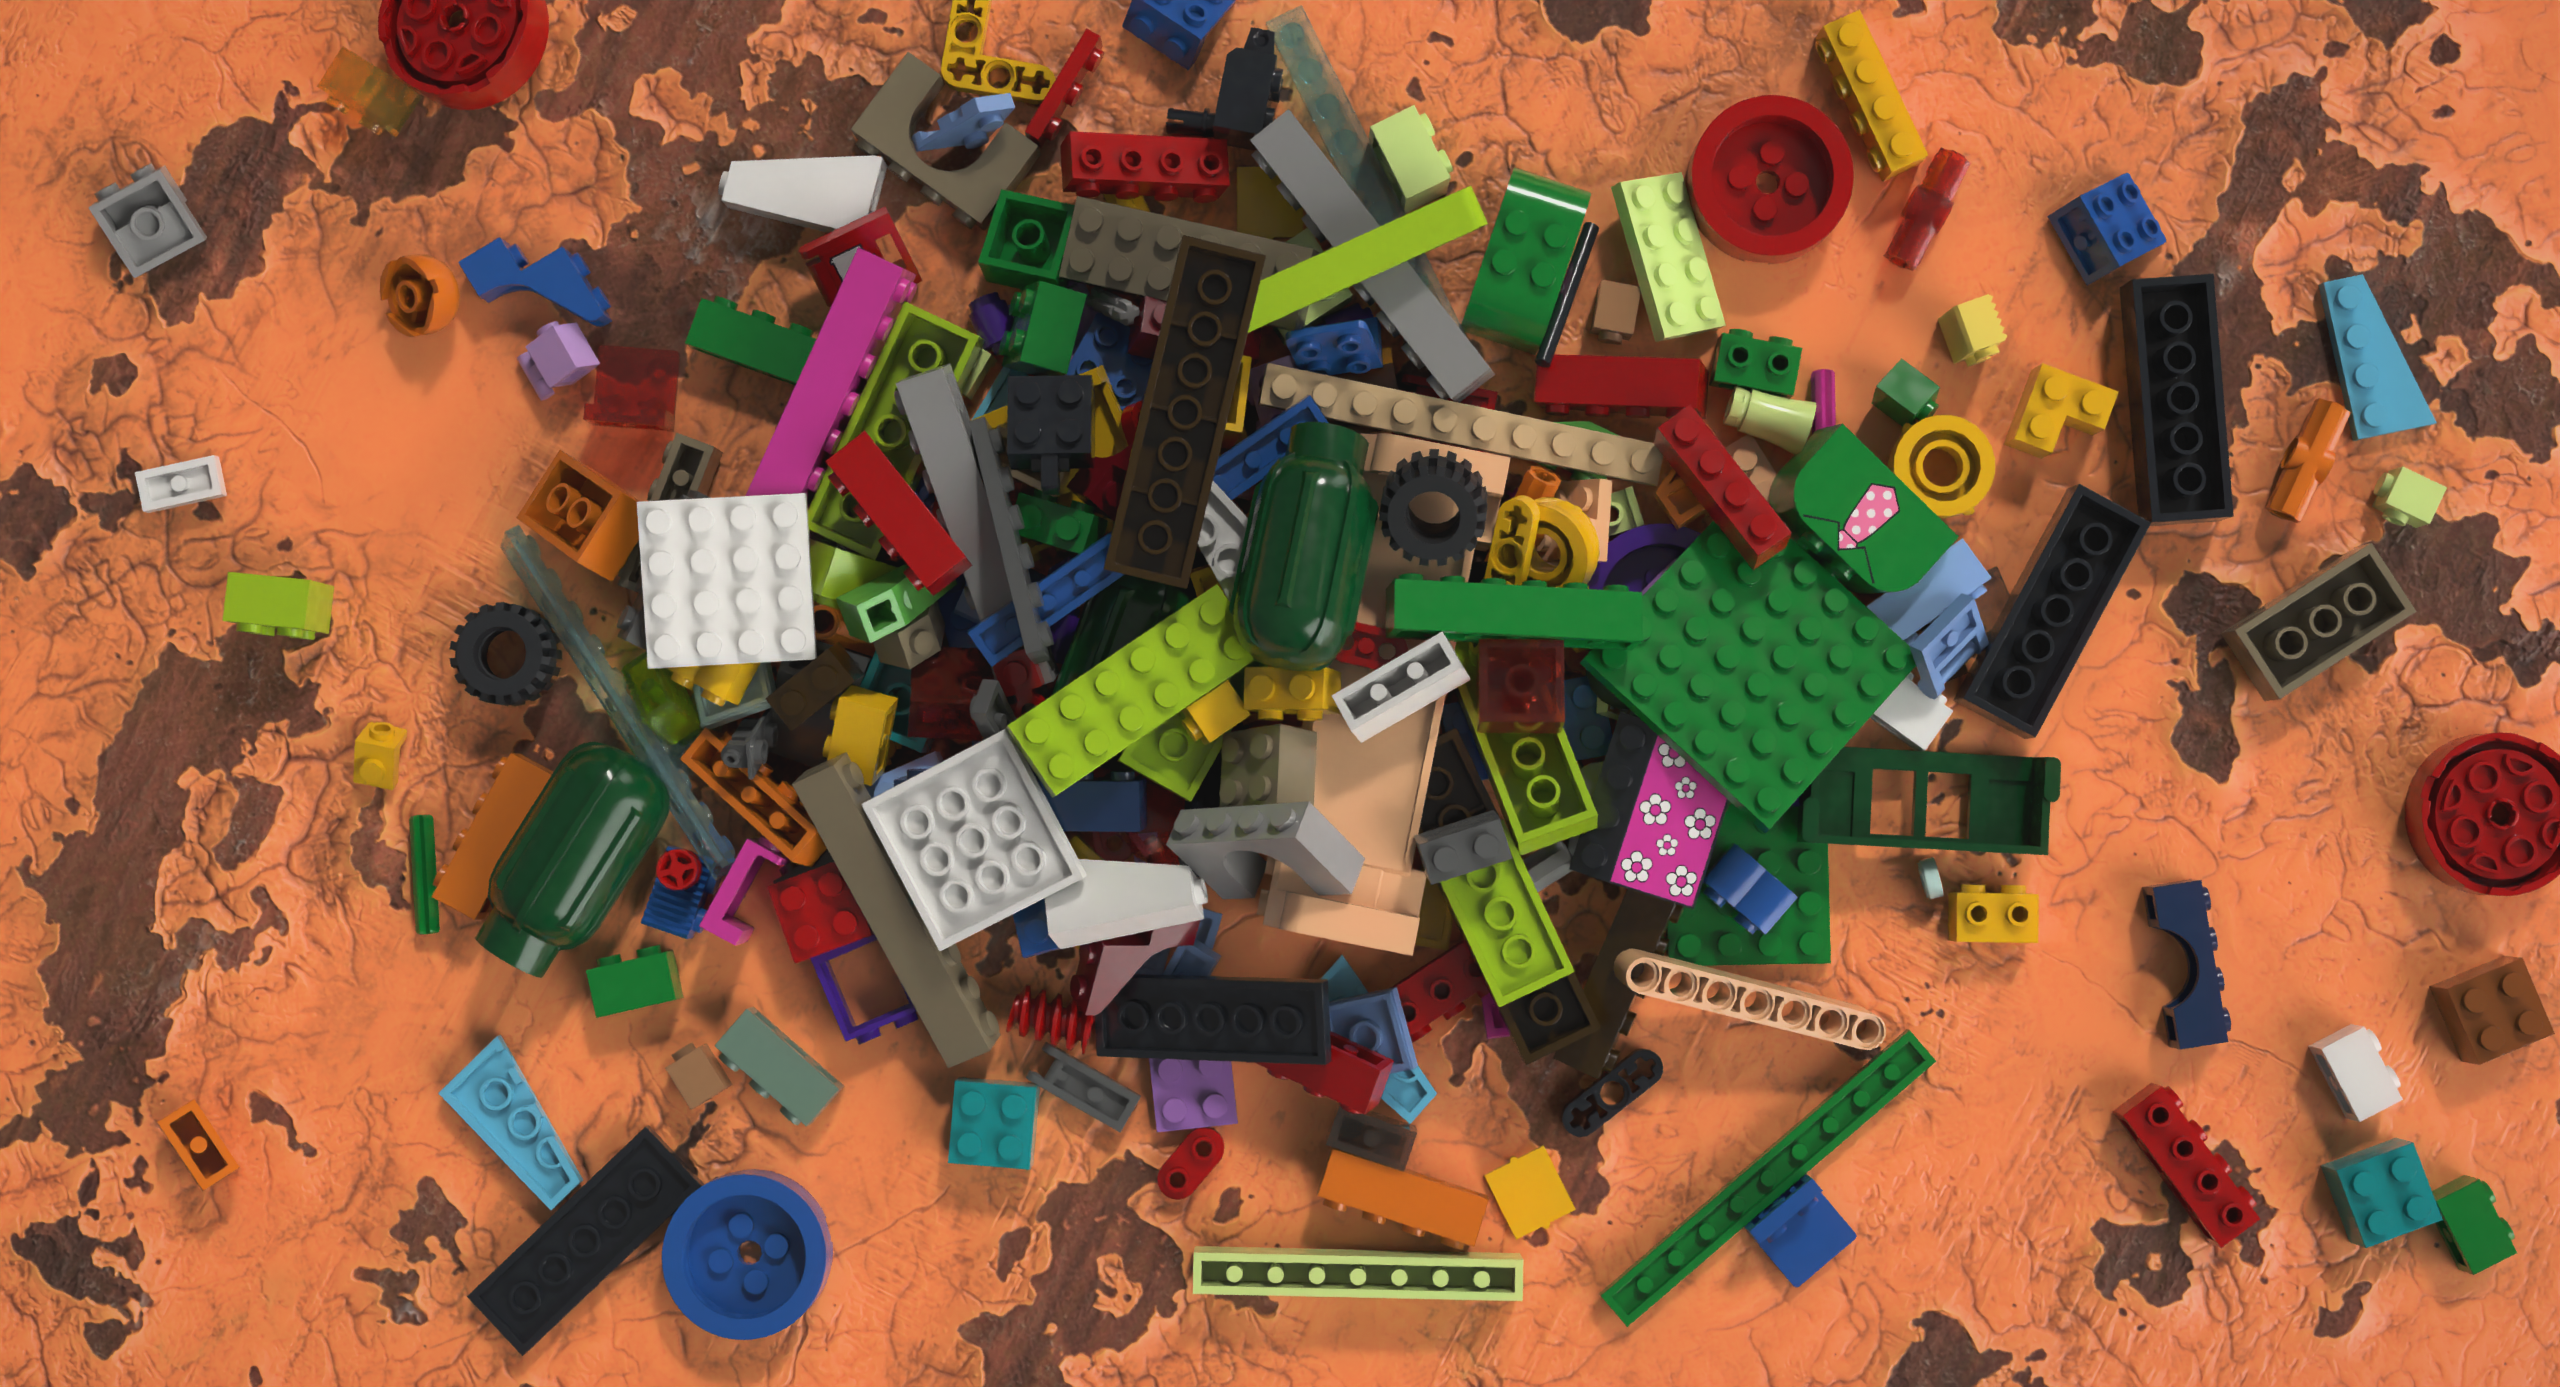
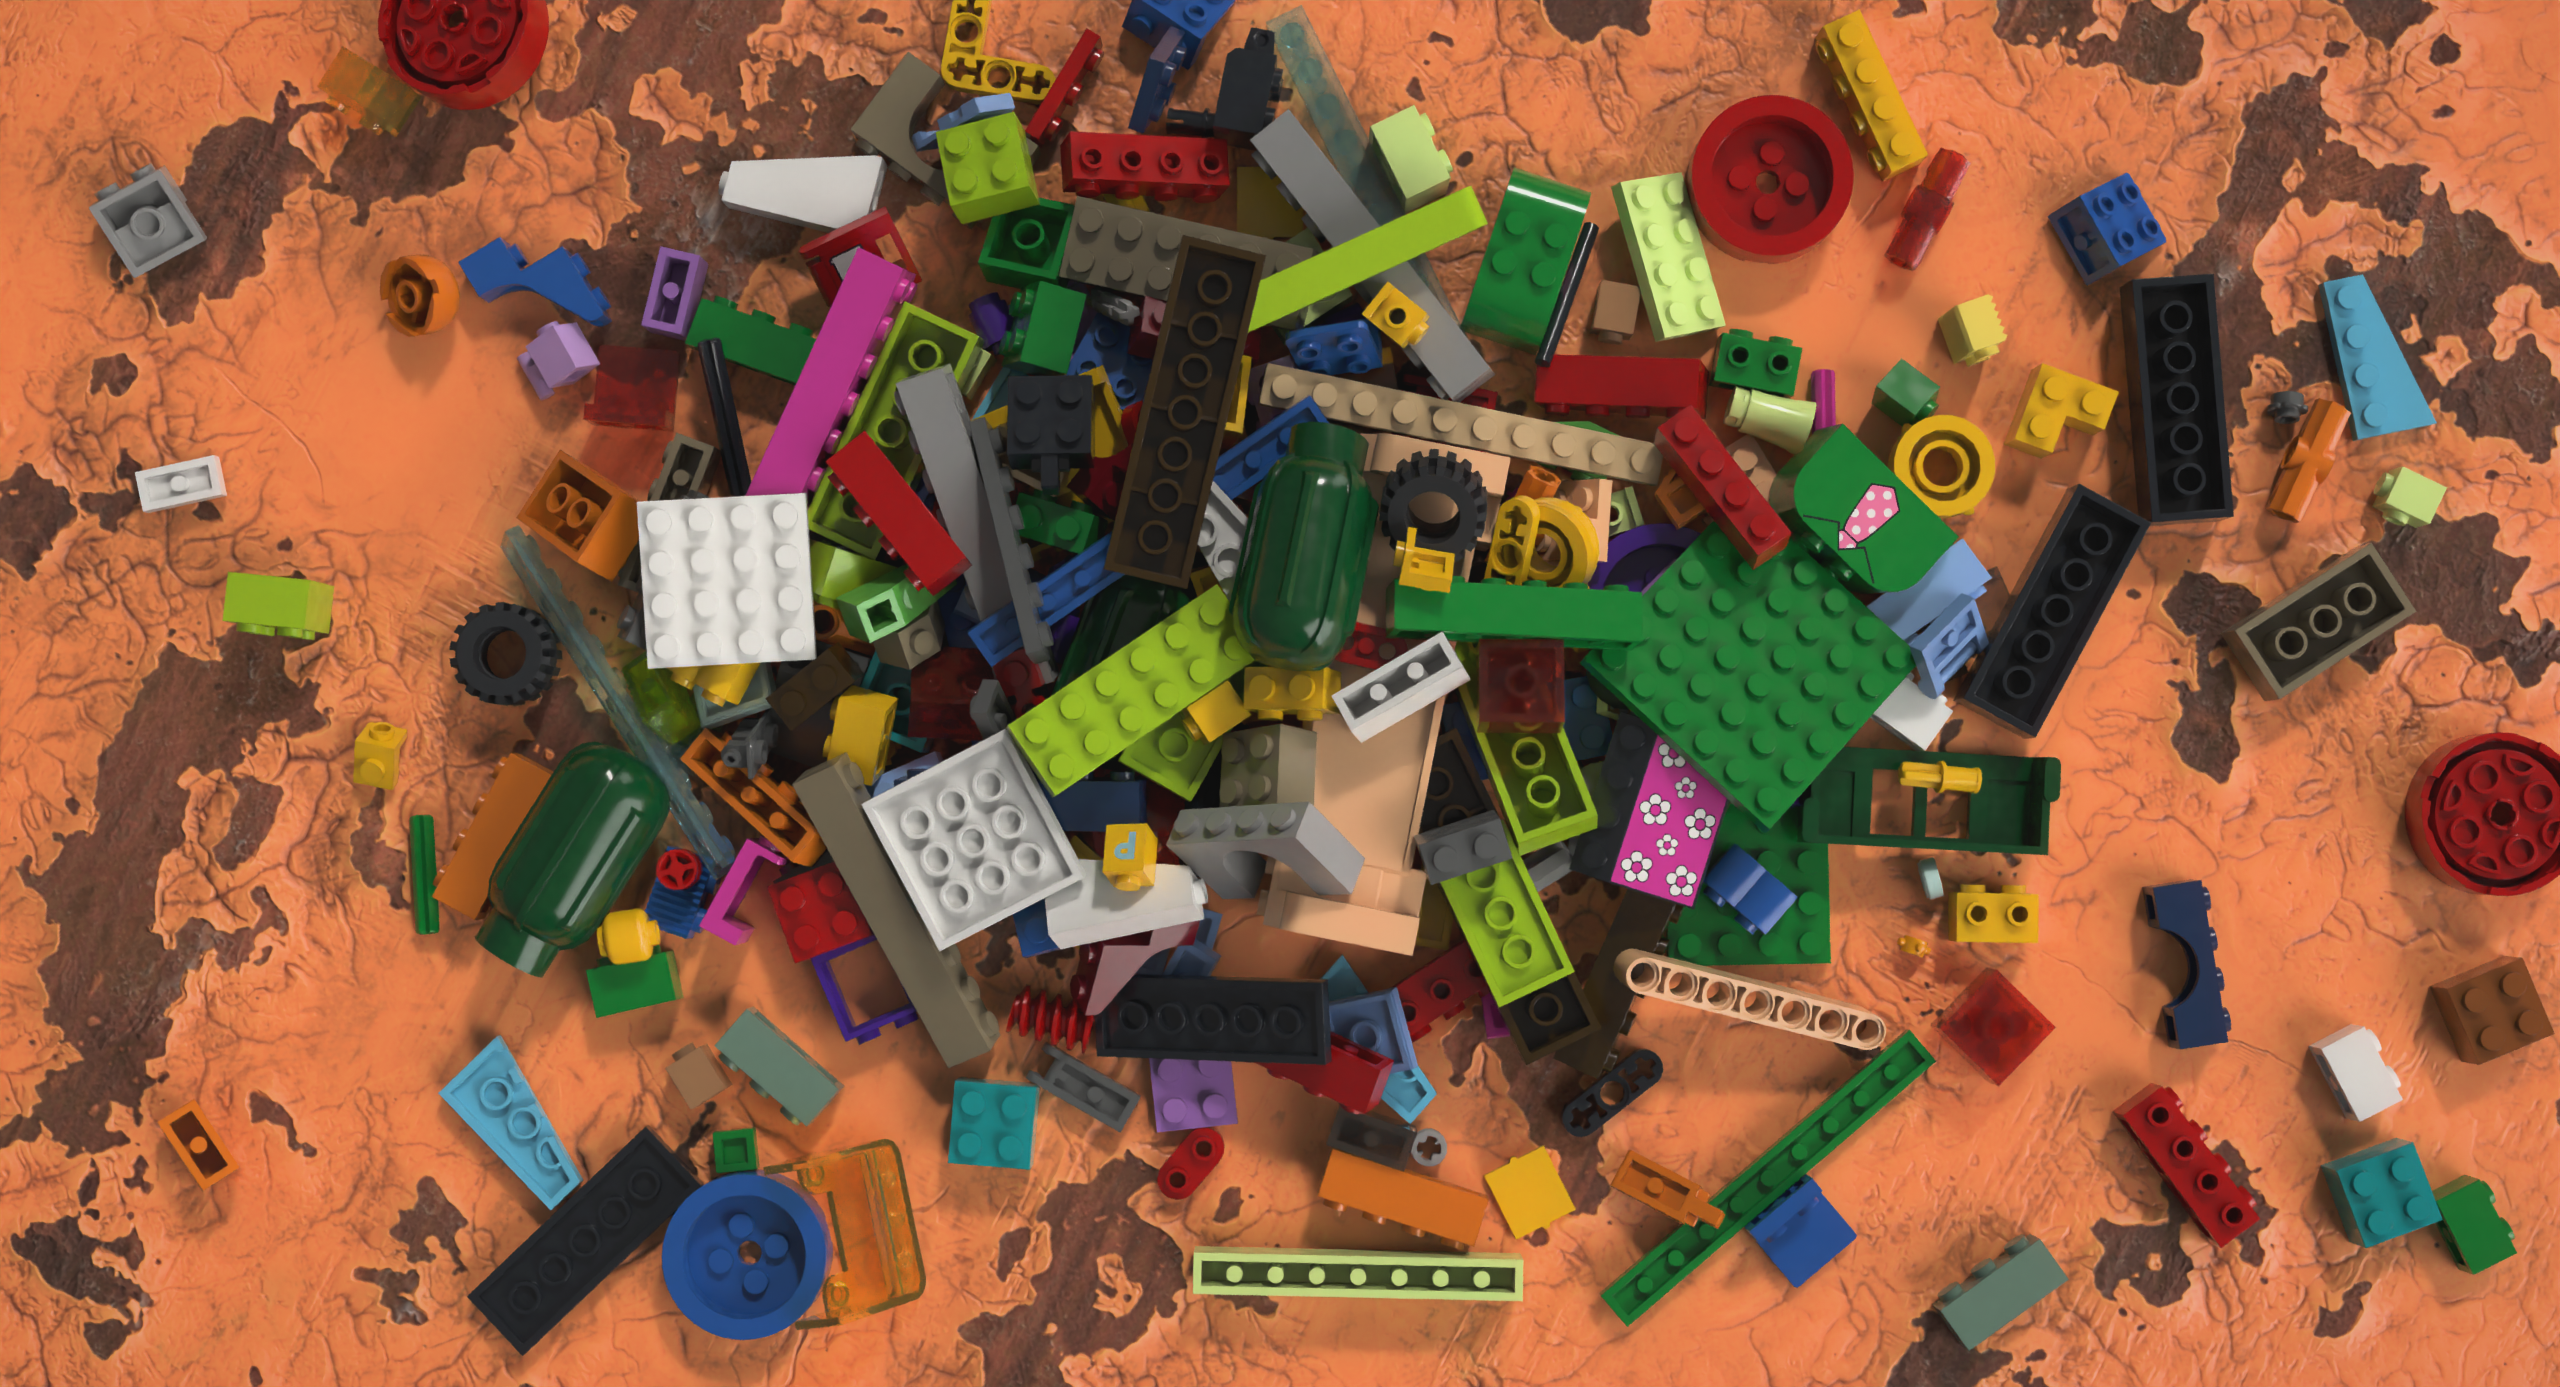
(627, 936): none -> yellow head
(674, 293): none -> medium lavender brick
(724, 416): none -> black axle
(736, 1150): none -> green plate
(870, 1226): none -> clear yellow windscreen
(987, 168): none -> lime brick
(1130, 856): none -> yellow brick
(1157, 82): none -> dark blue plate
(1380, 311): none -> yellow brick
(1423, 567): none -> yellow bracket
(1435, 1158): none -> light grey bush
(1665, 1191): none -> orange hinge
(1913, 946): none -> light orange piece
(1940, 777): none -> yellow axle
(1992, 1026): none -> clear red brick
(1999, 1290): none -> sand green brick
(2286, 407): none -> dark grey plate

